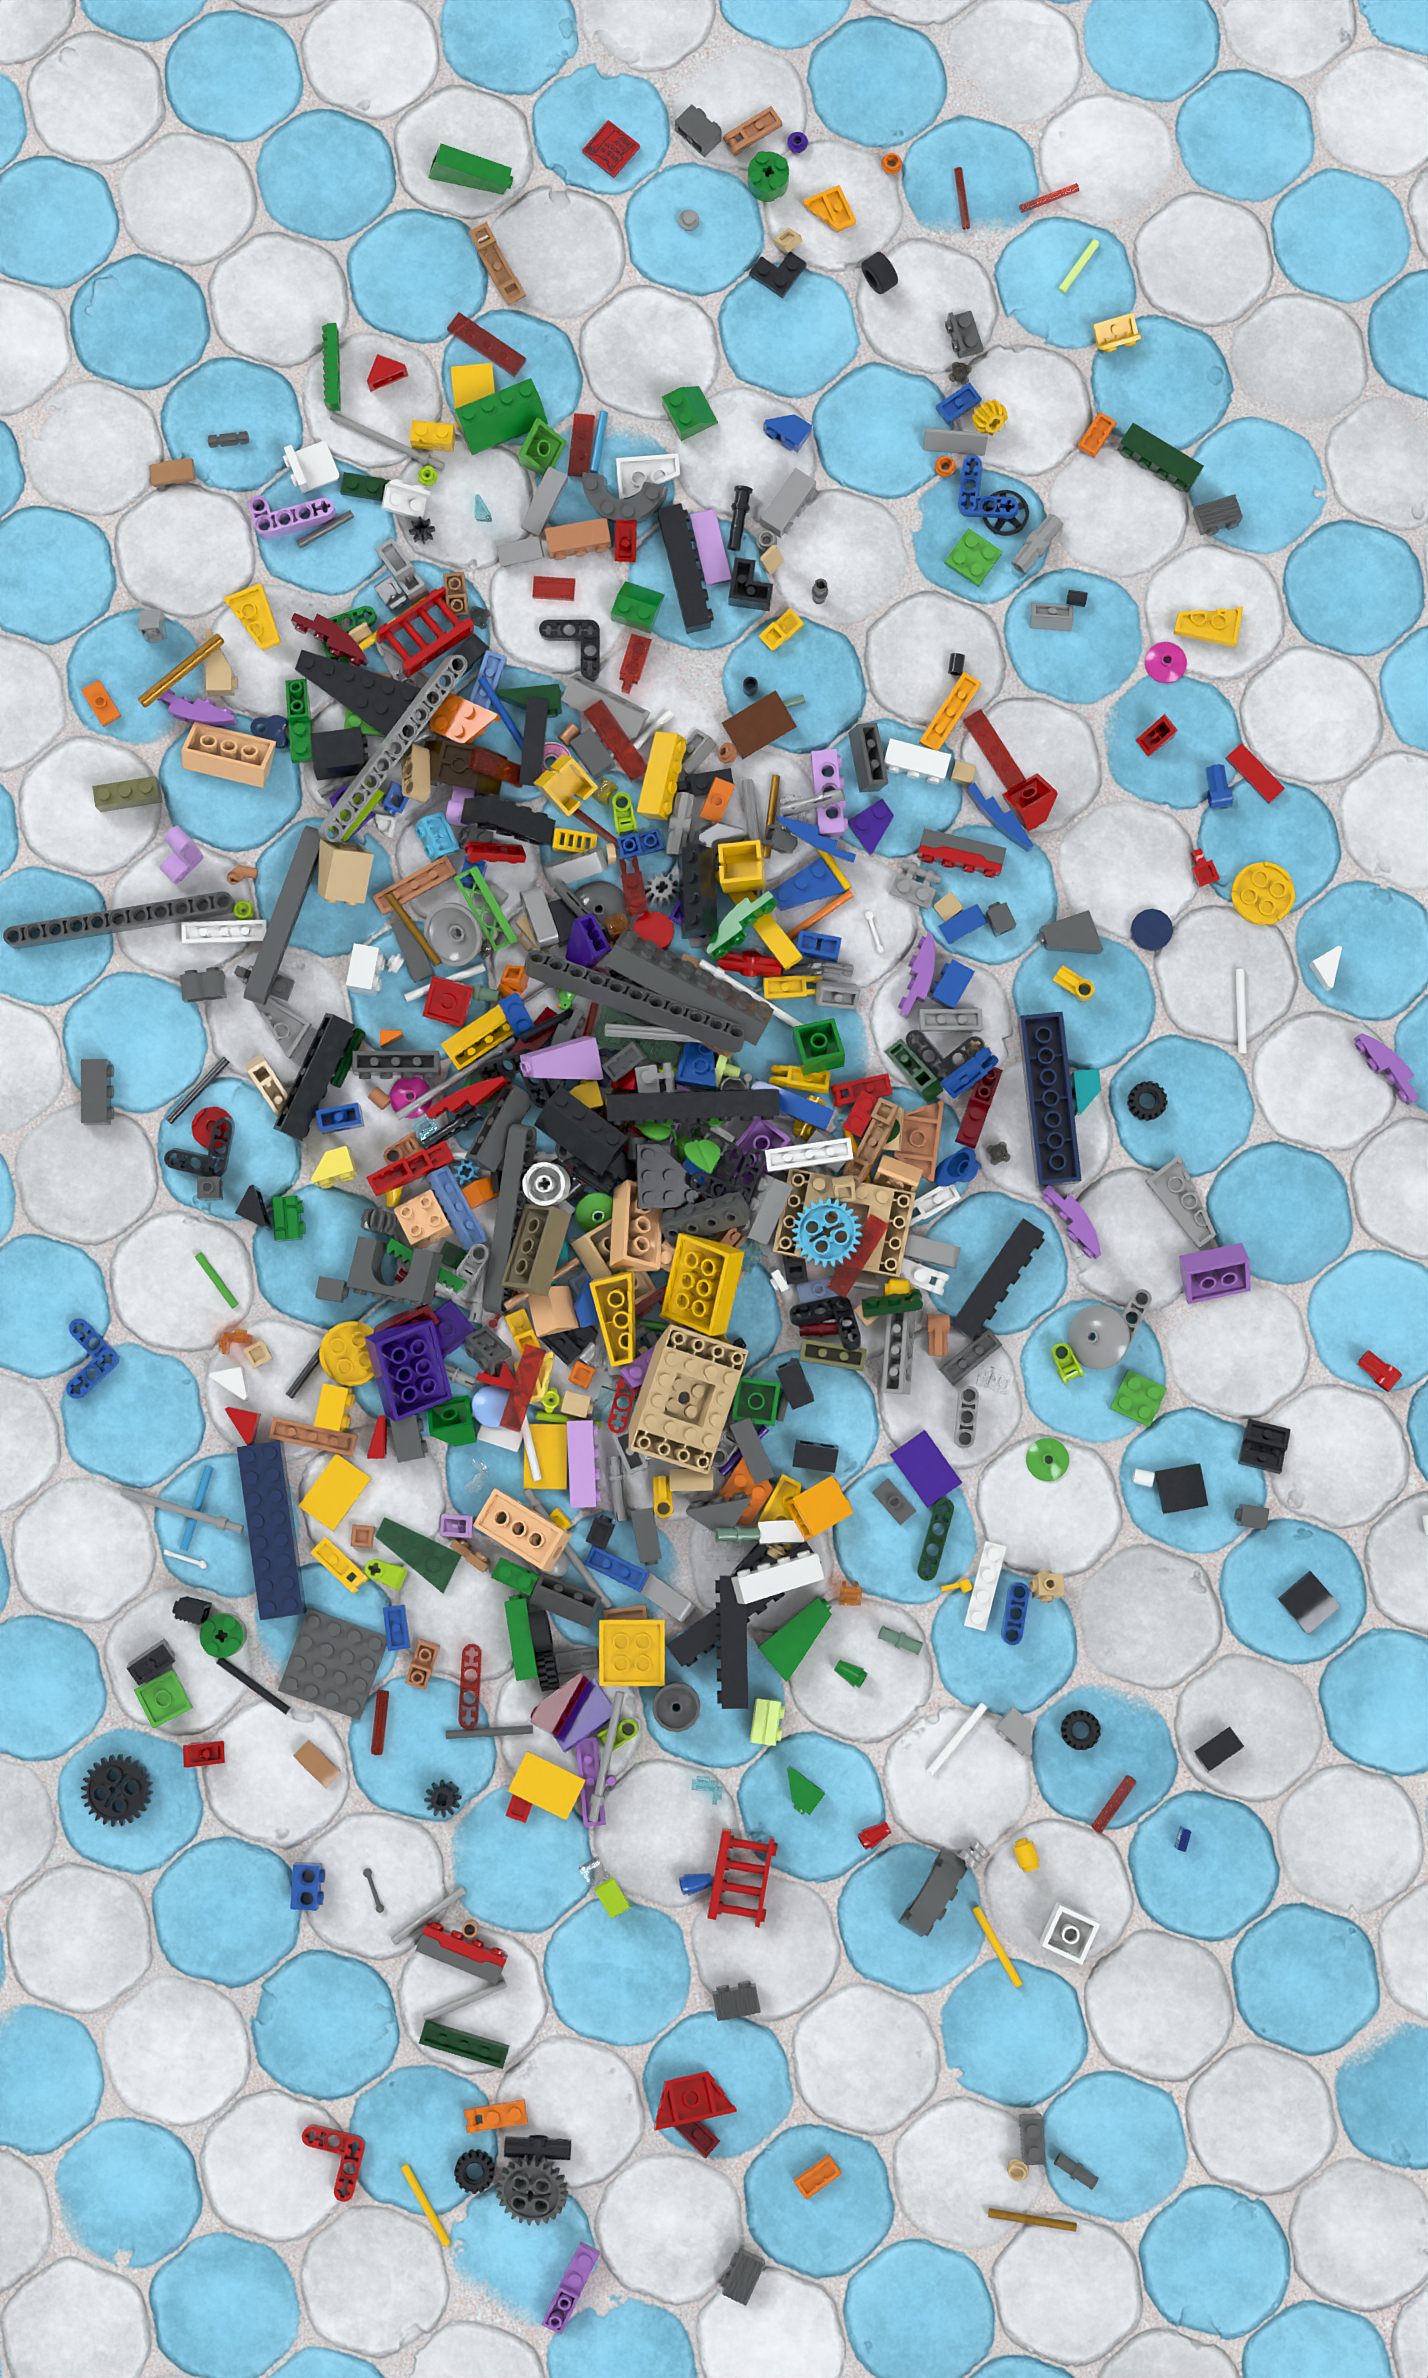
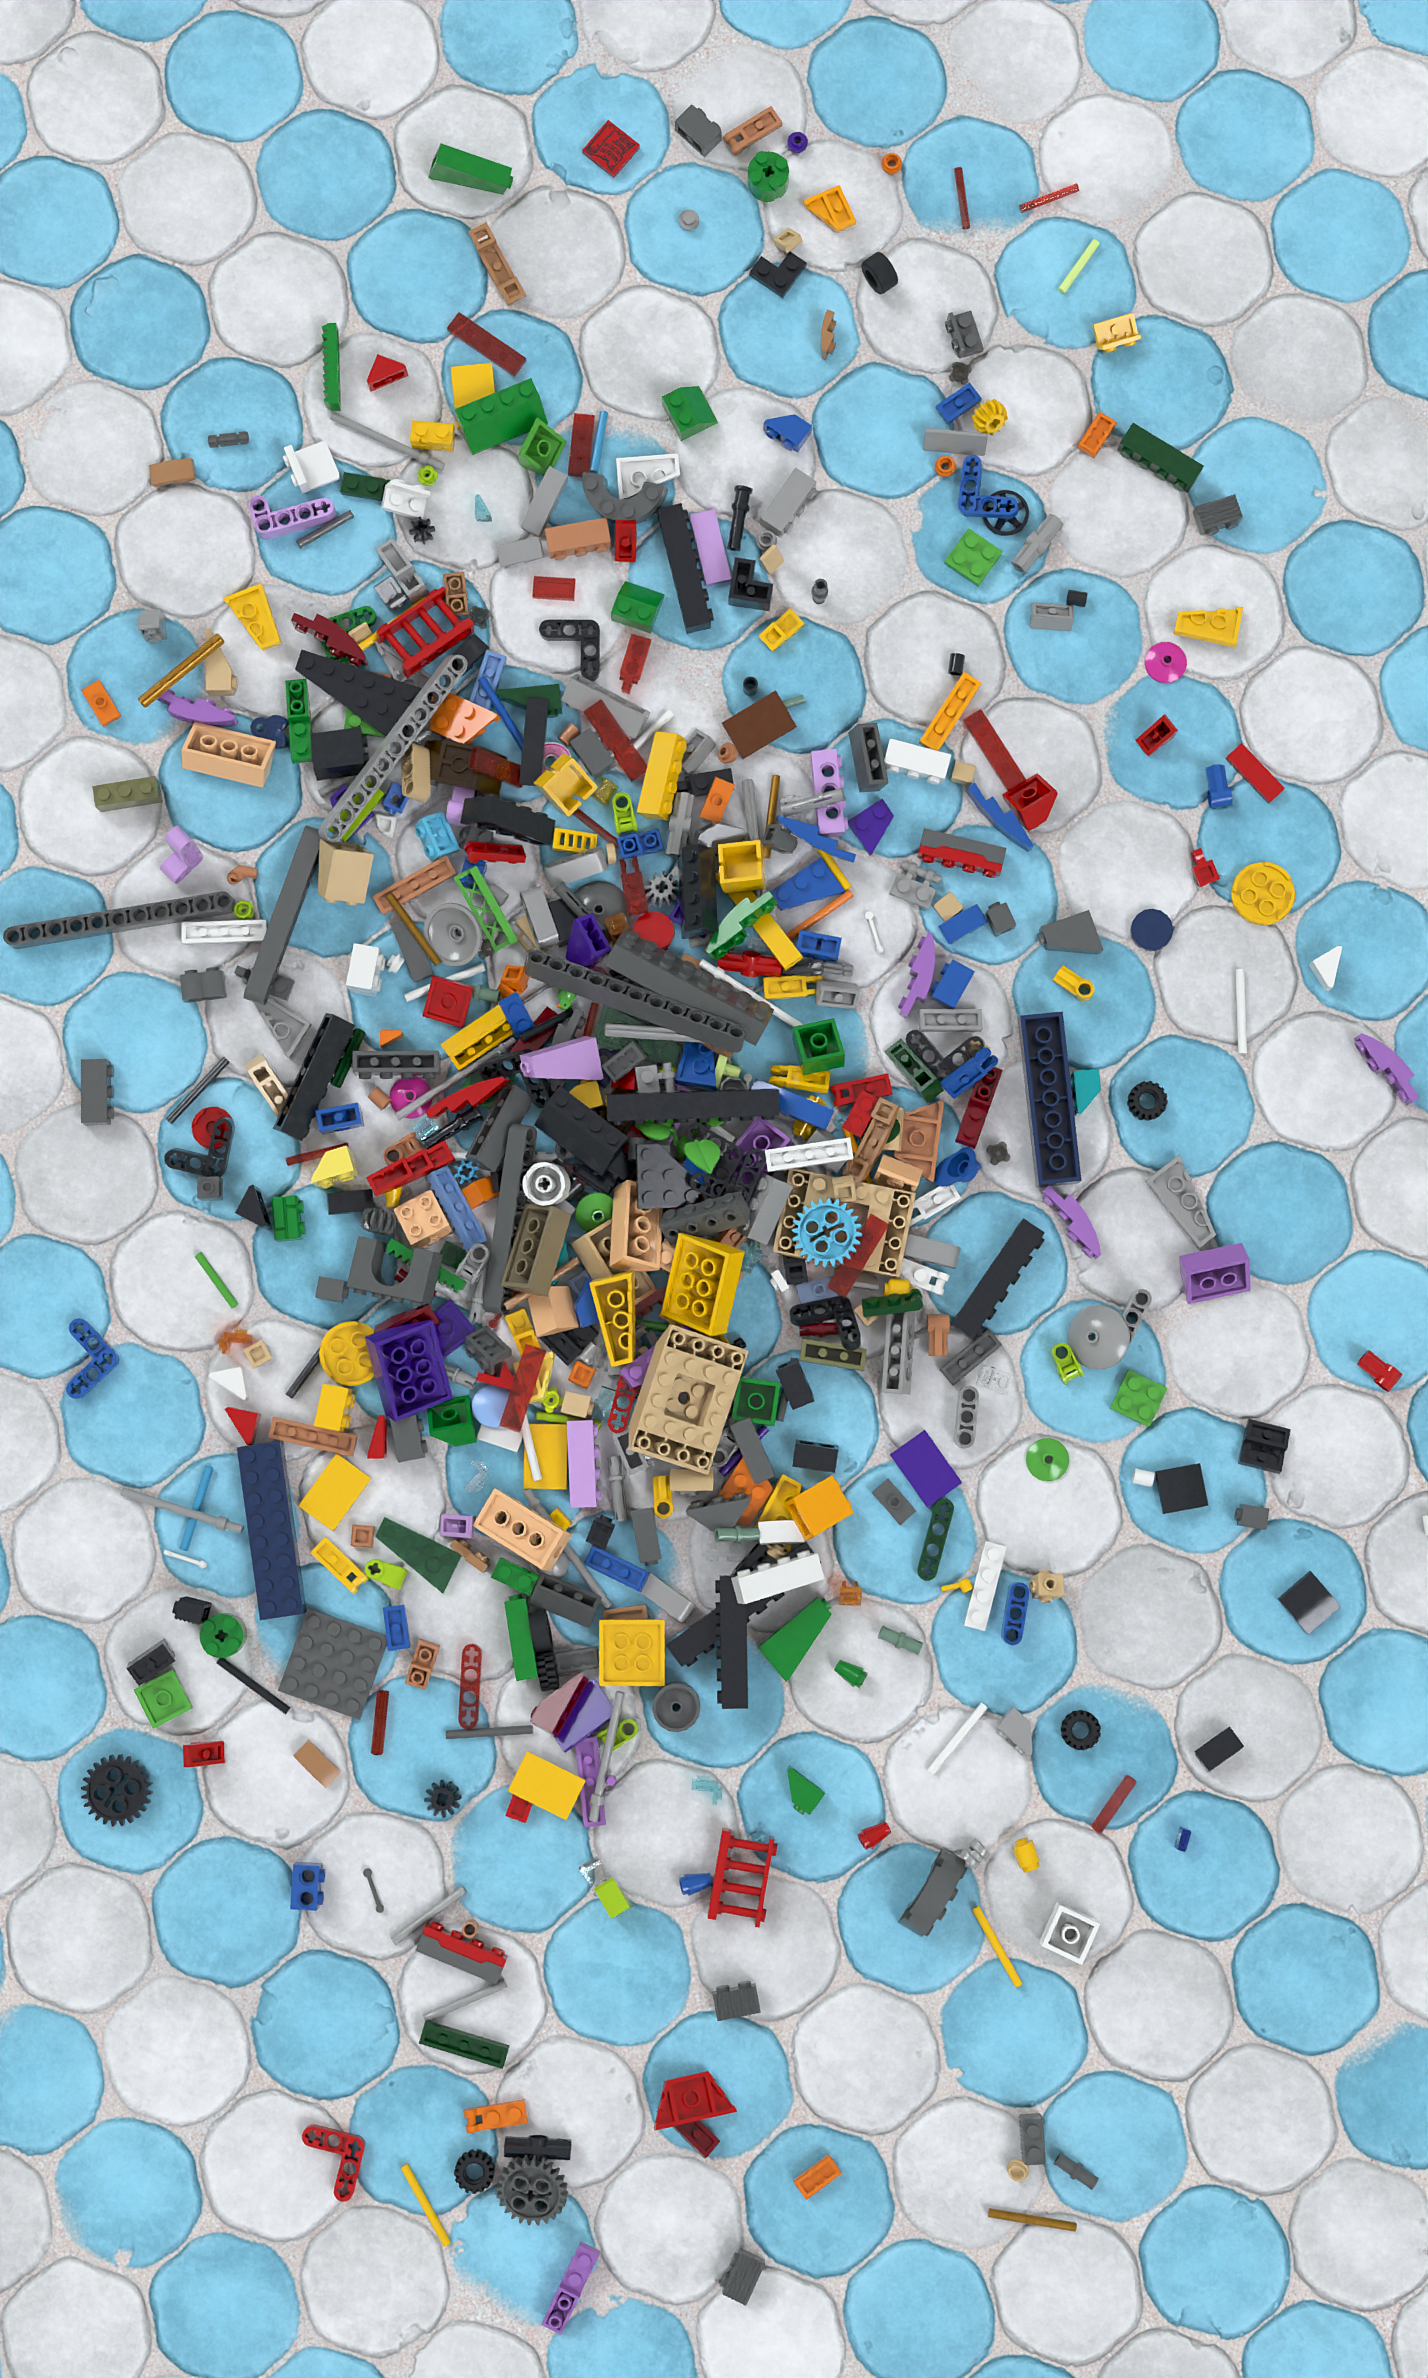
(312, 1155): none -> clear red bar
(349, 1201): none -> black slope
(766, 1721): yellowish green brick -> none
(827, 337): none -> medium nougat slope

